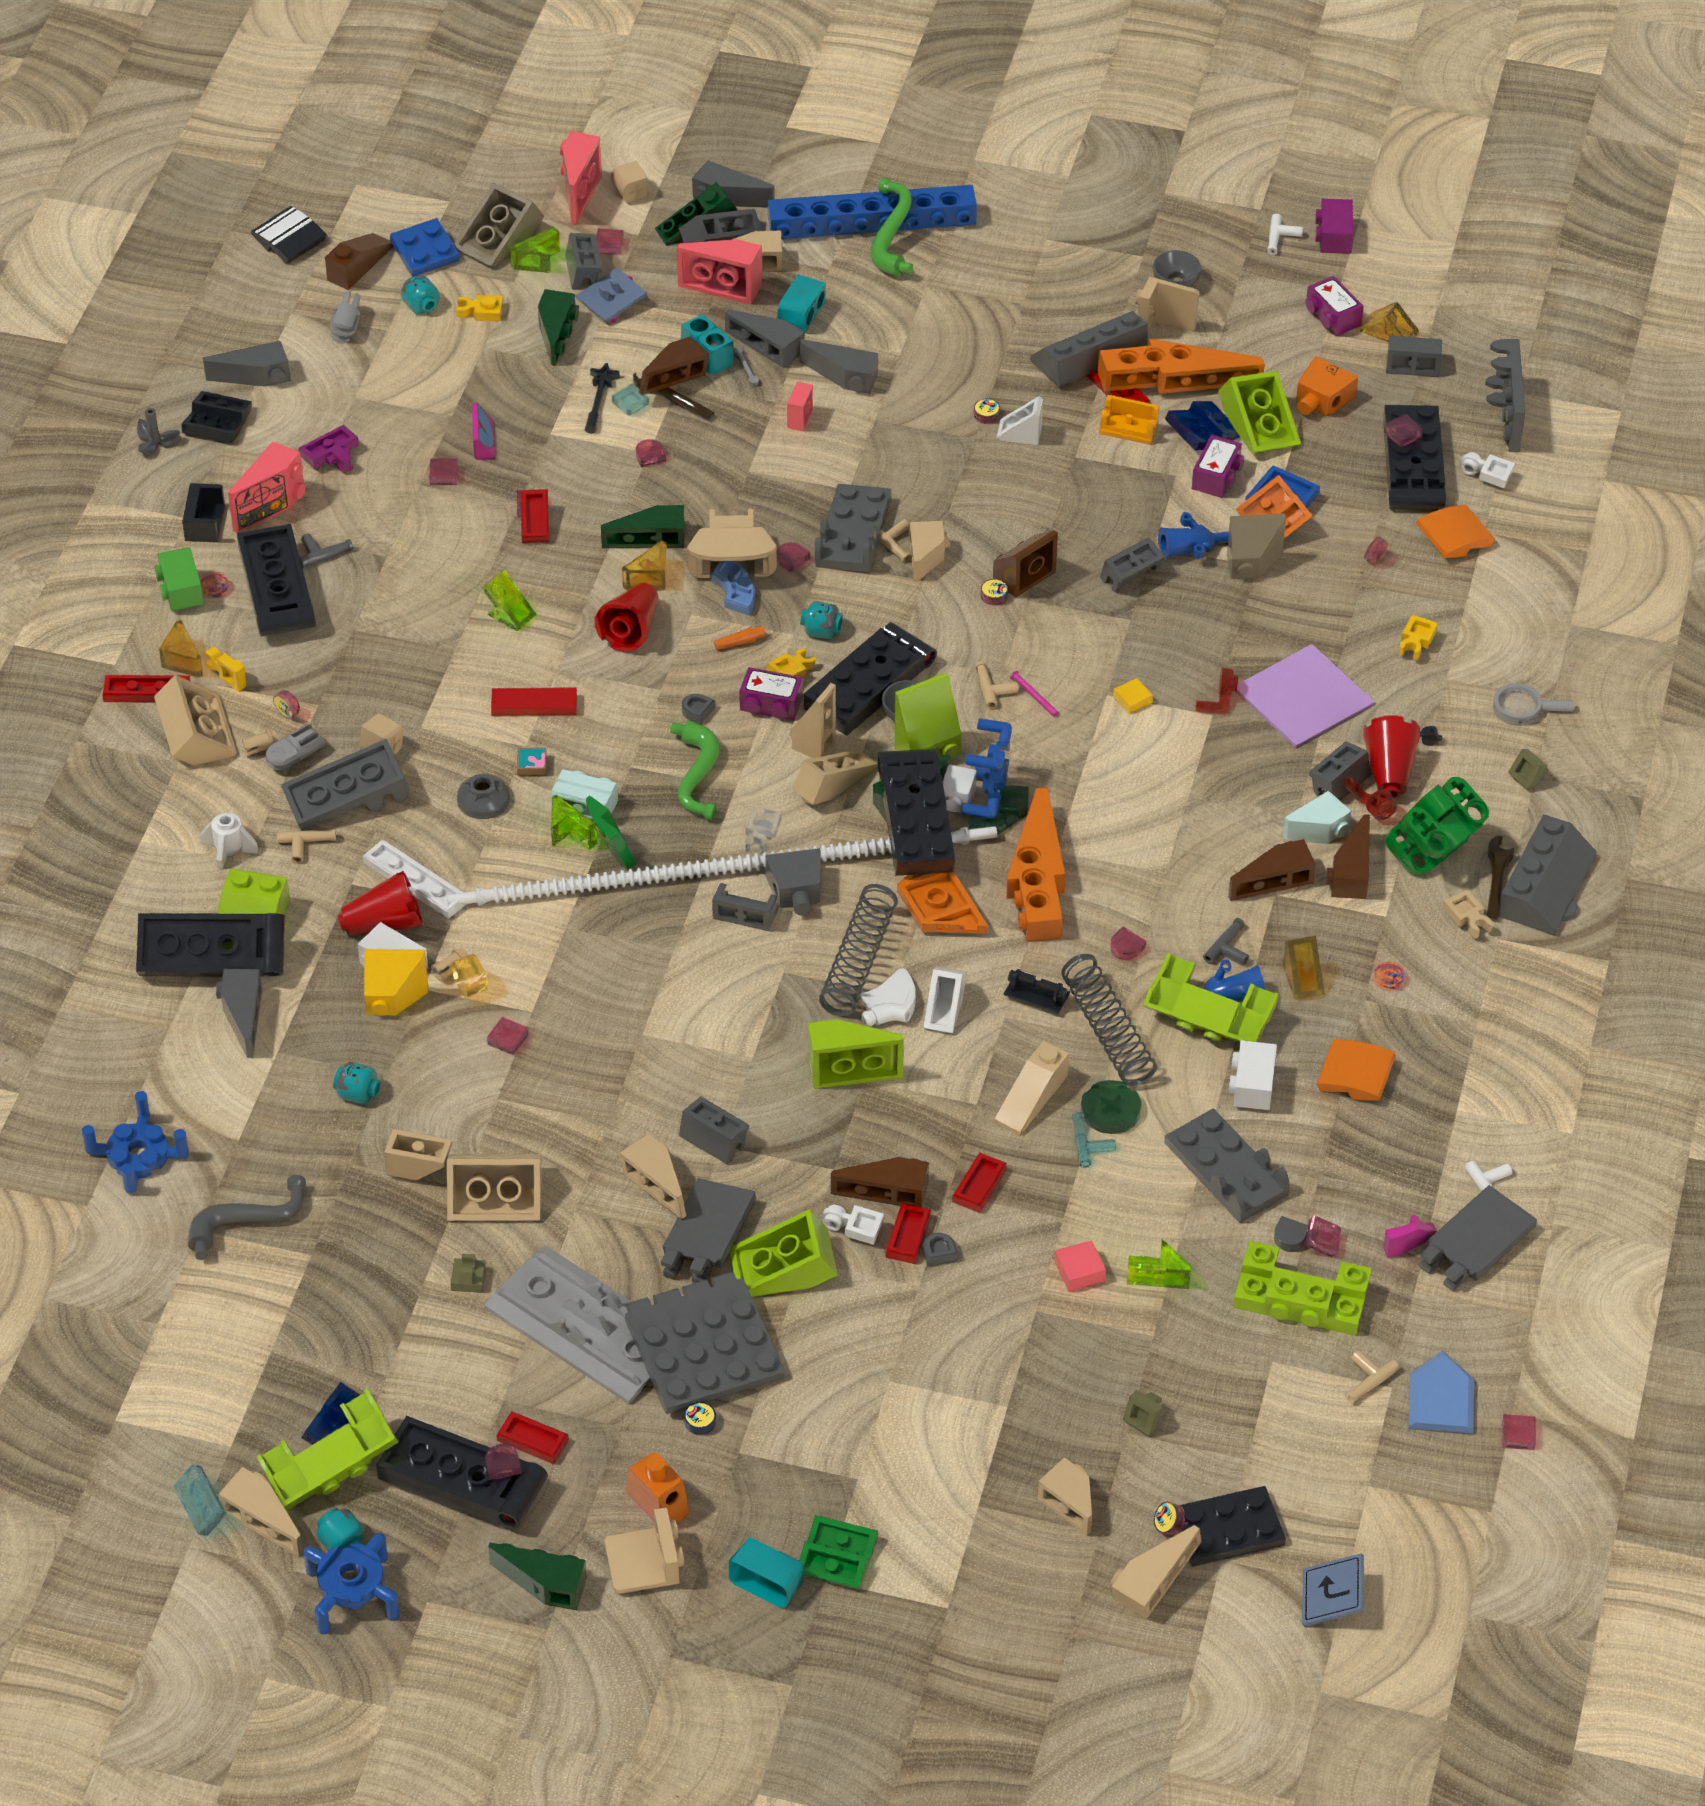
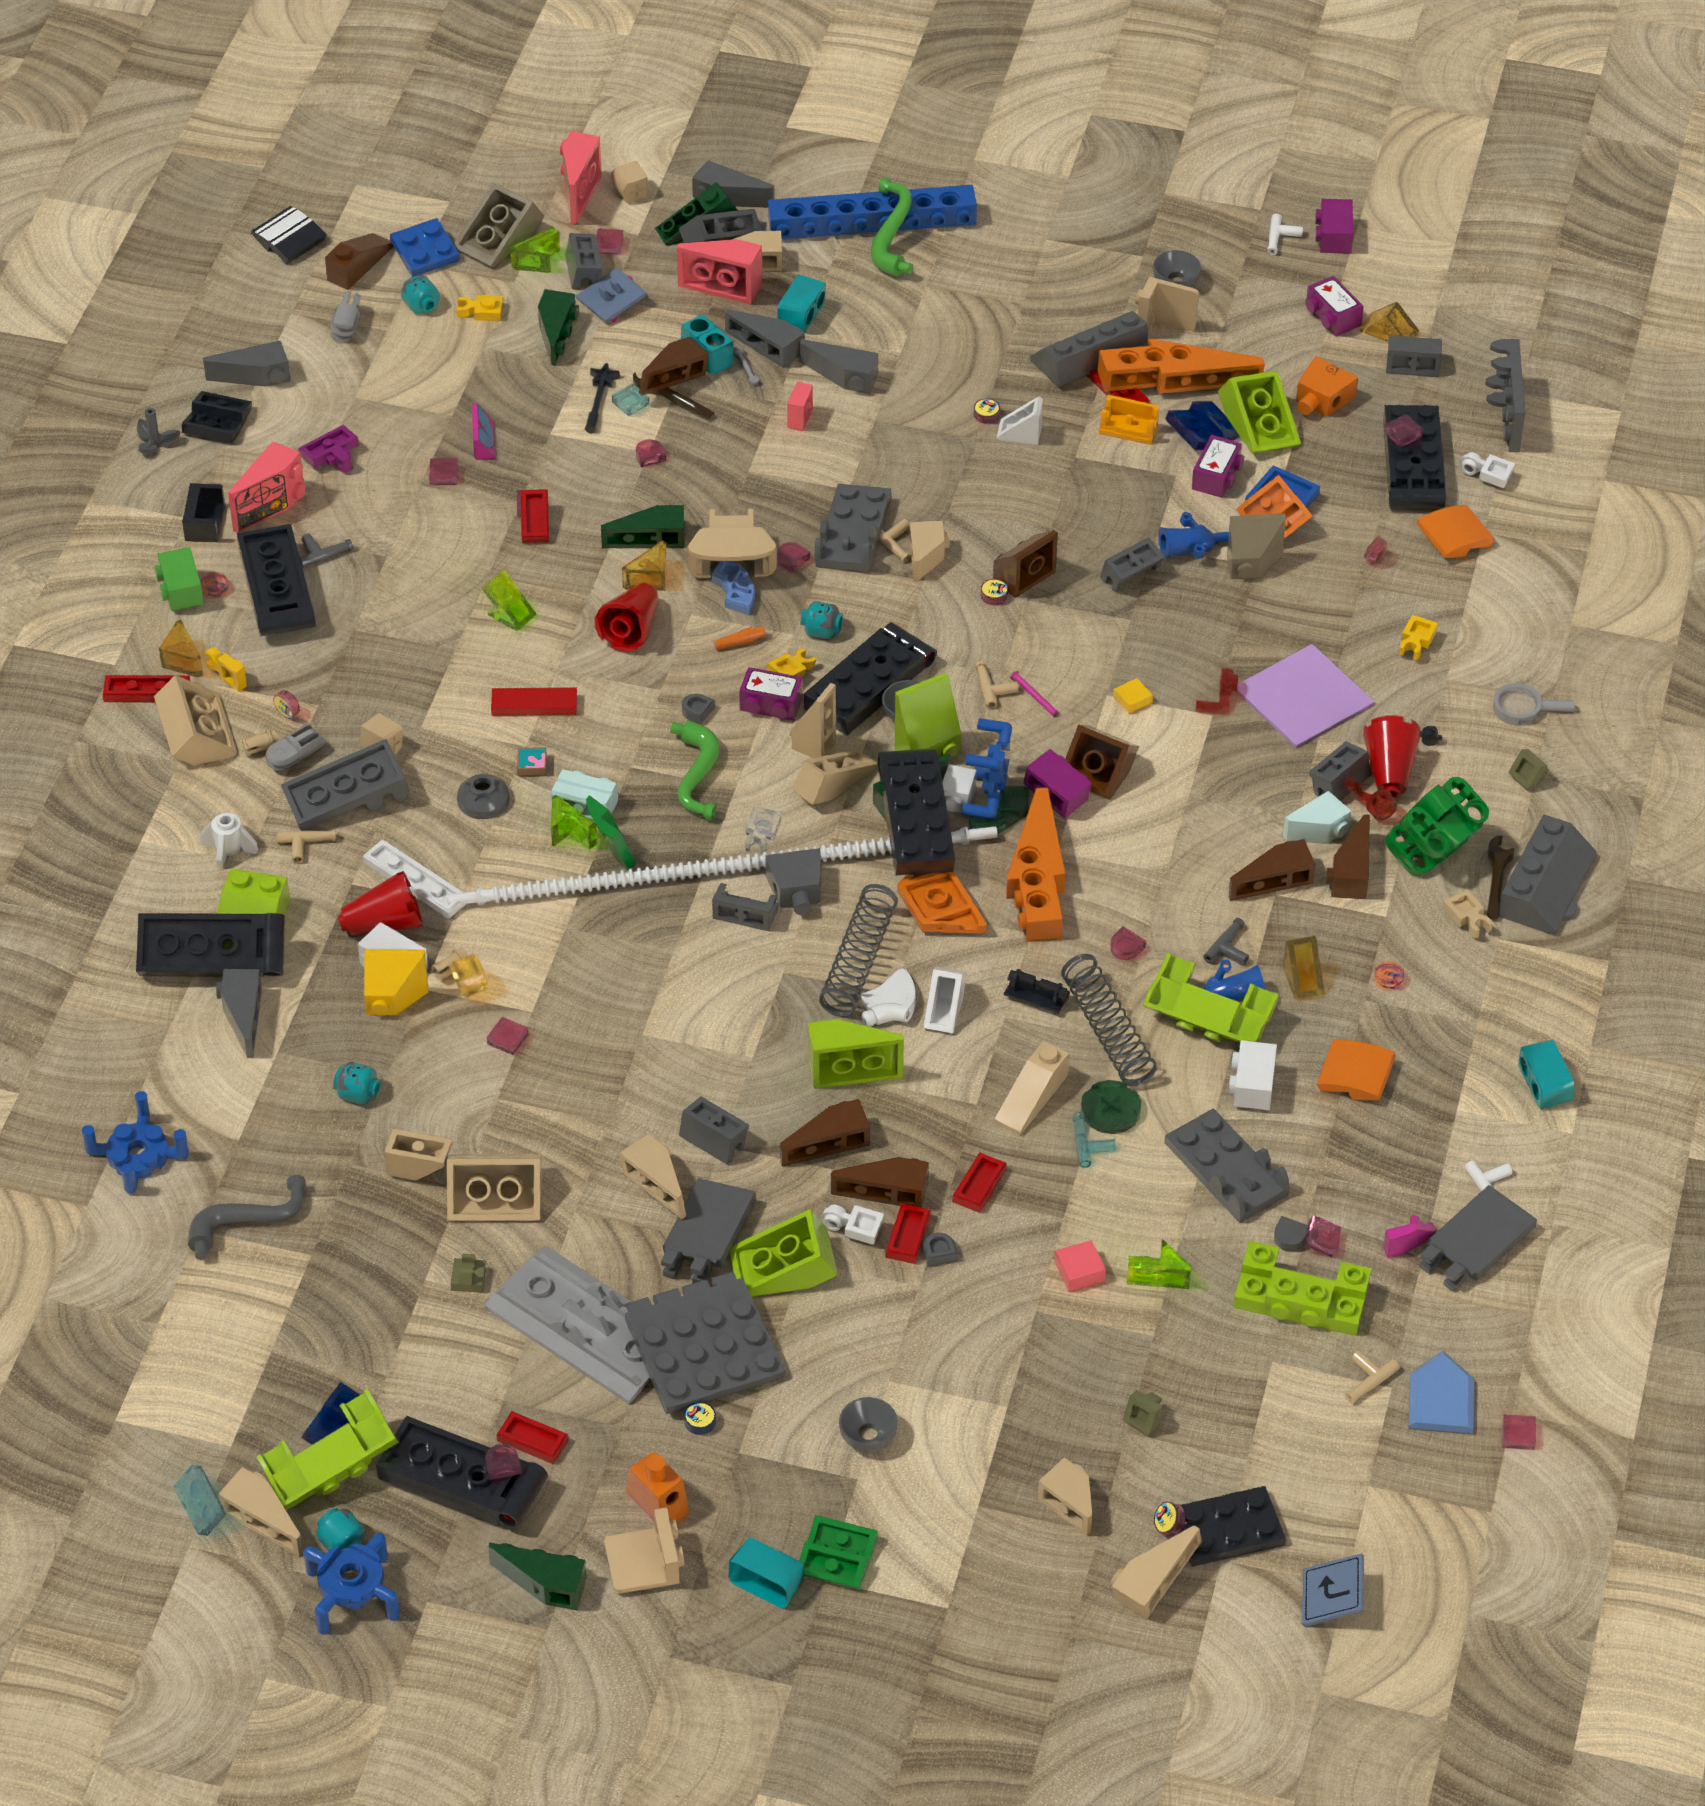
(830, 1132): none -> reddish brown slope
(868, 1413): none -> dark grey piece
(1065, 784): none -> magenta brick
(1101, 758): none -> reddish brown slope
(1546, 1074): none -> teal piece

